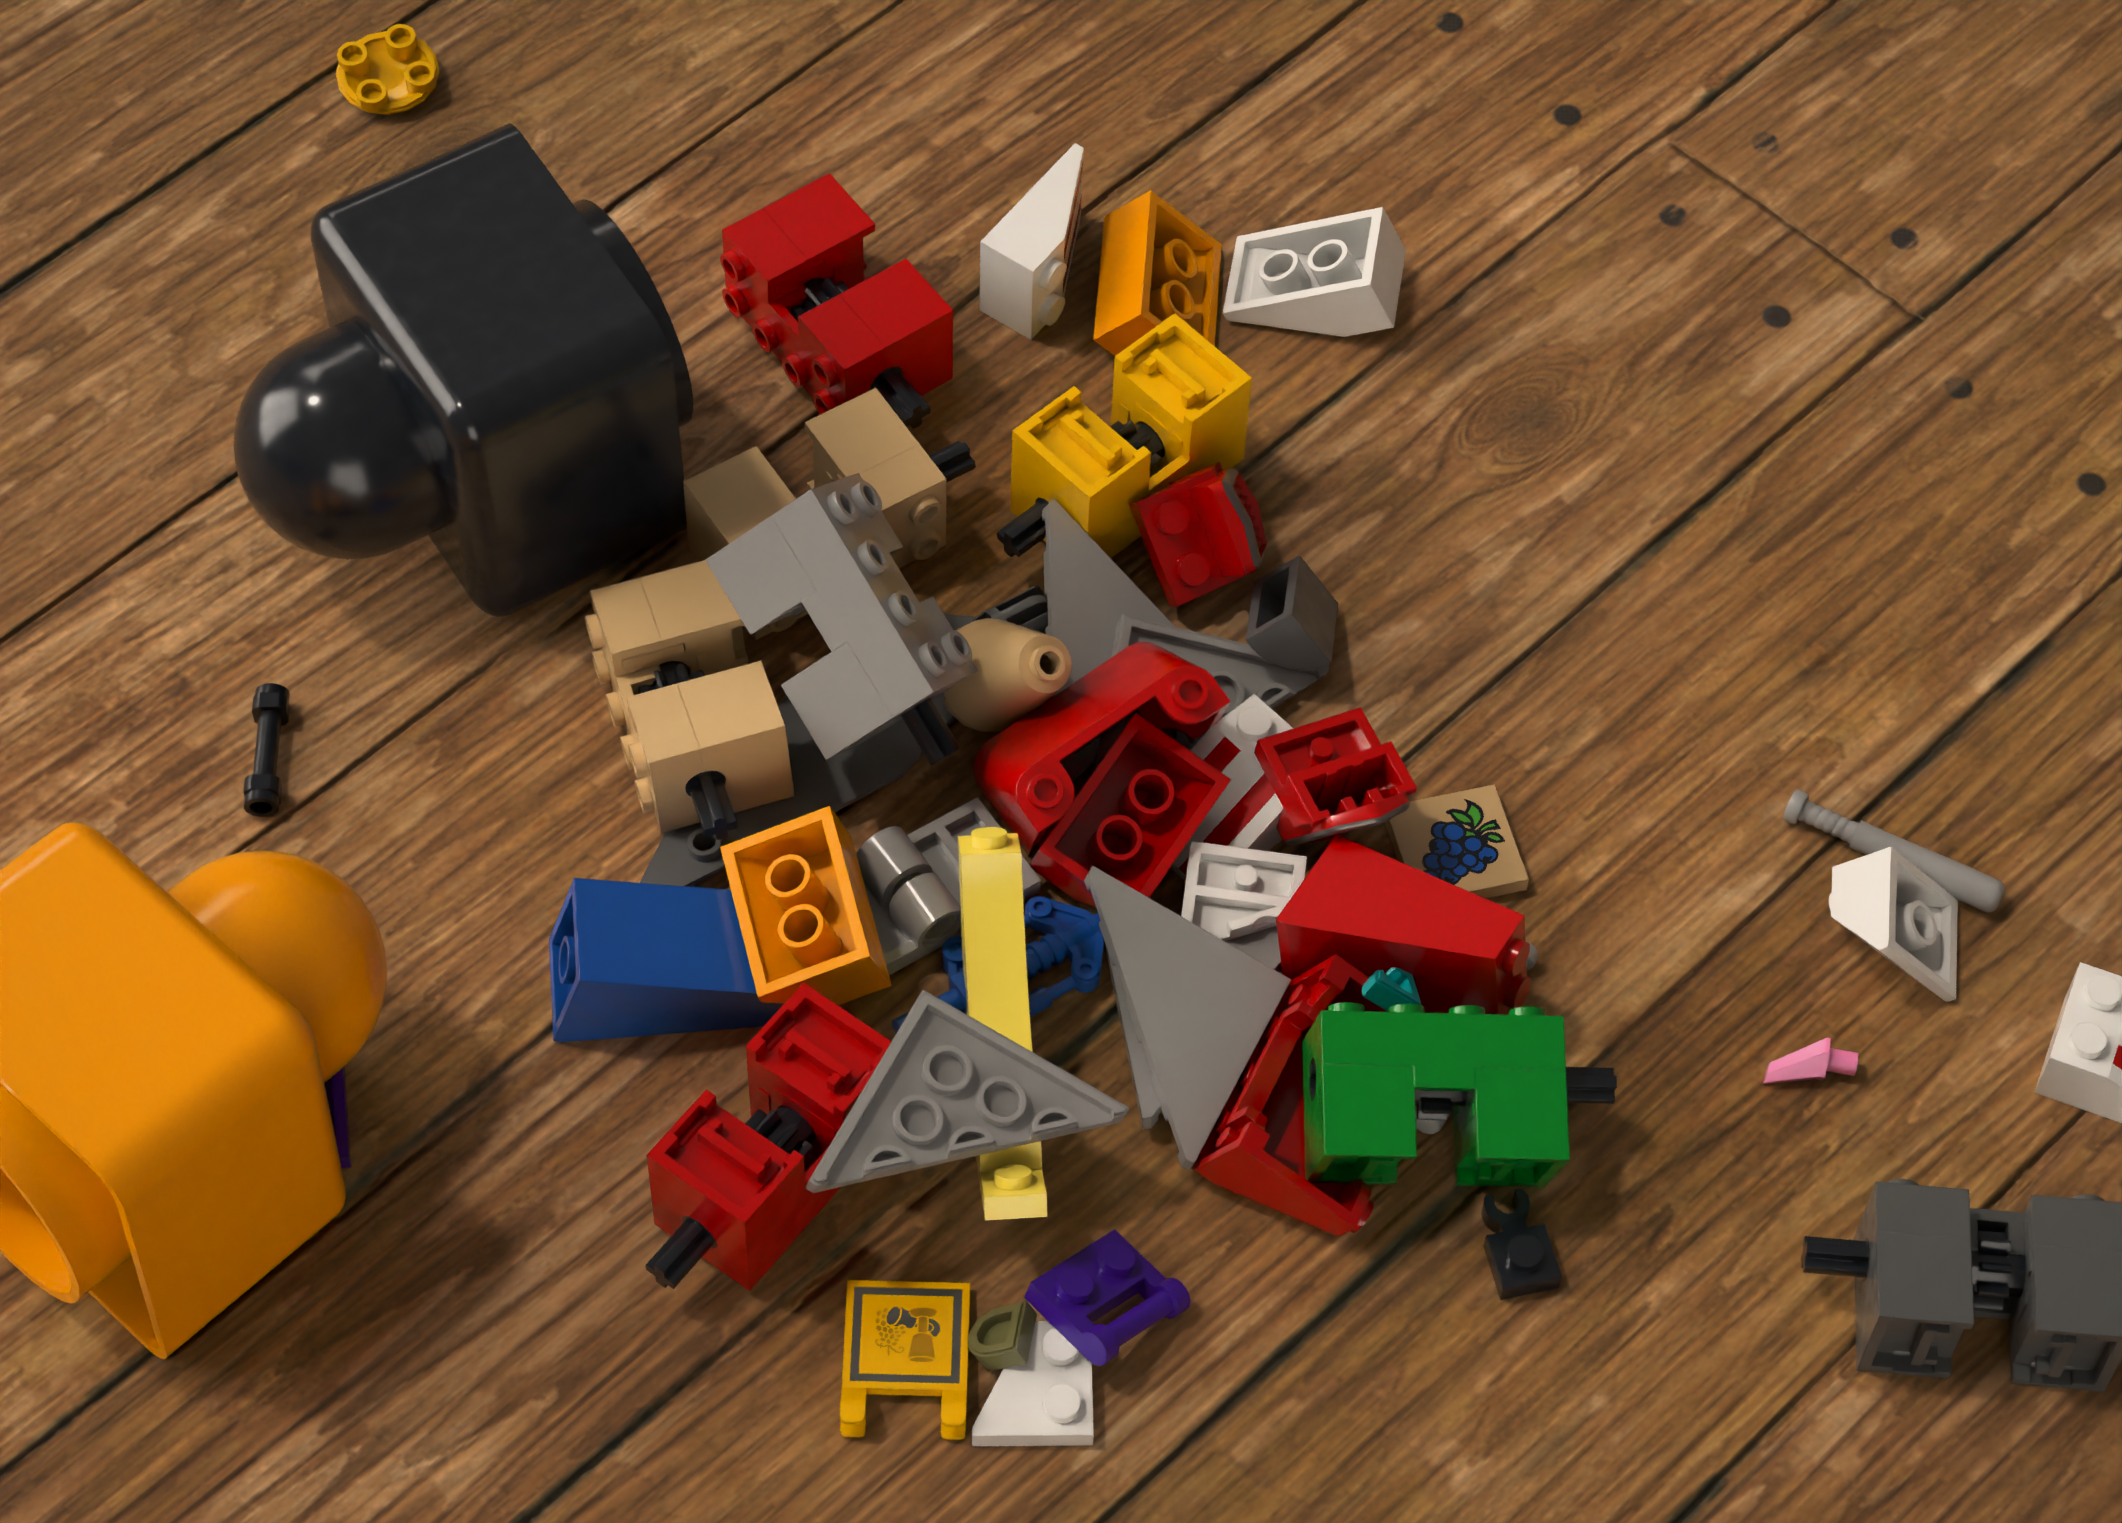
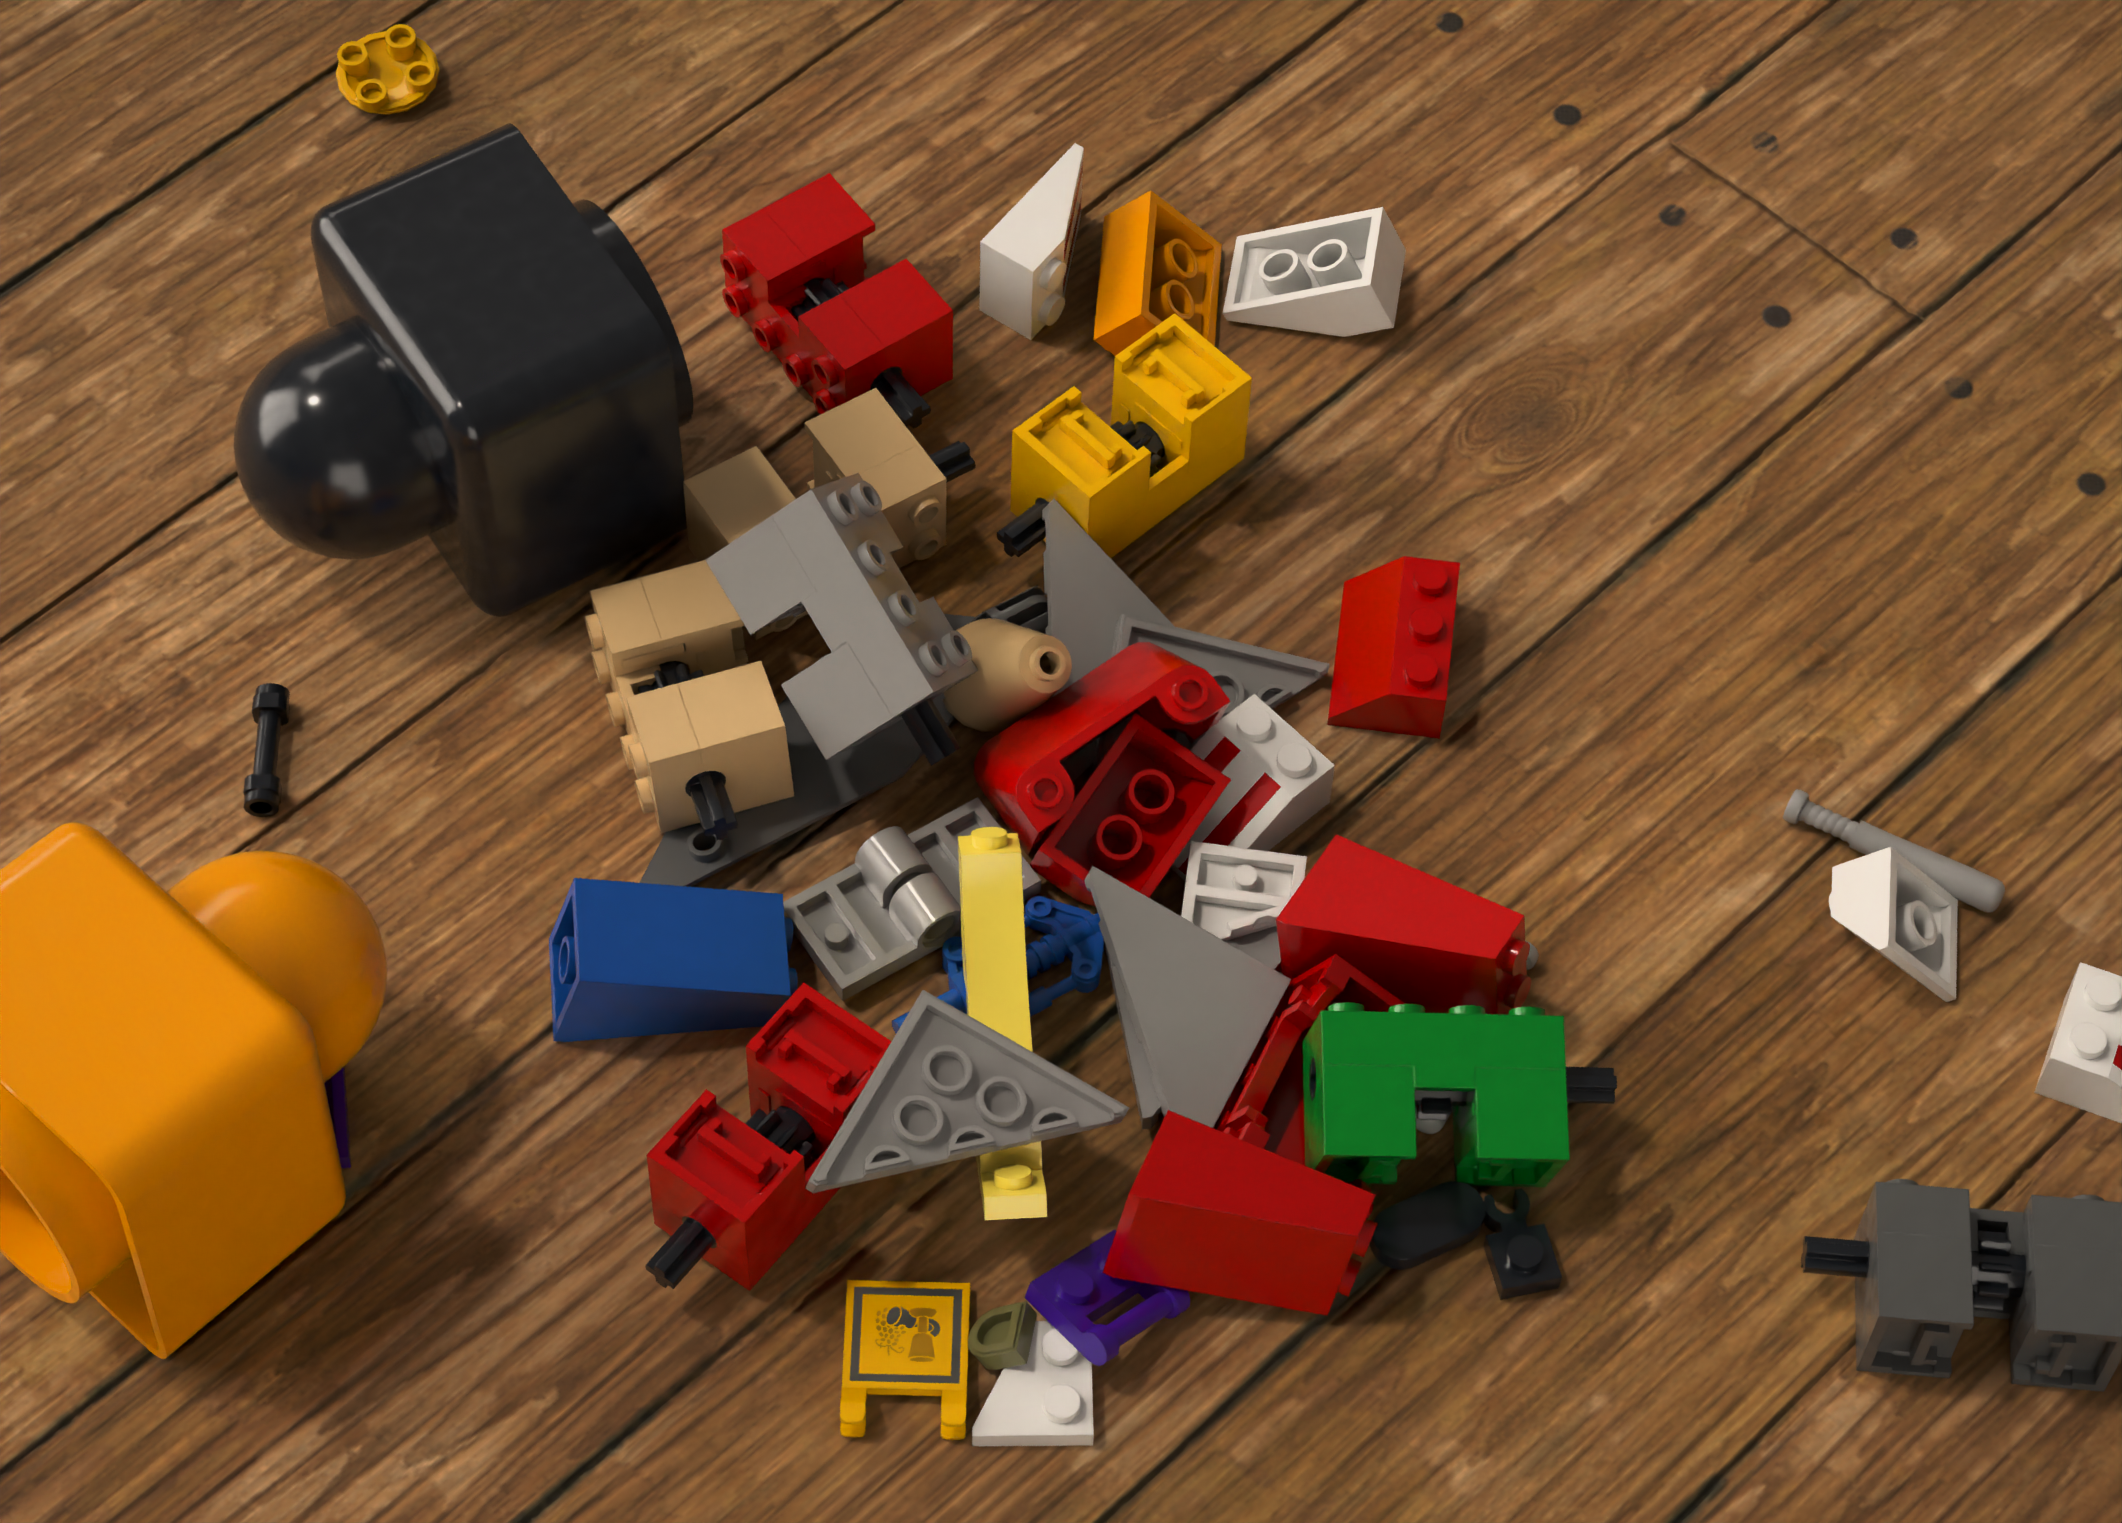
(805, 910): light orange slope -> none
(1201, 532): red piece -> none
(1239, 1222): none -> red slope
(1292, 618): dark grey brick -> none
(1333, 778): red piece -> none
(1391, 988): teal tile -> none
(1395, 648): none -> red slope
(1427, 1225): none -> black tile
(1461, 841): tan tile -> none
(1811, 1063): bright pink bar -> none

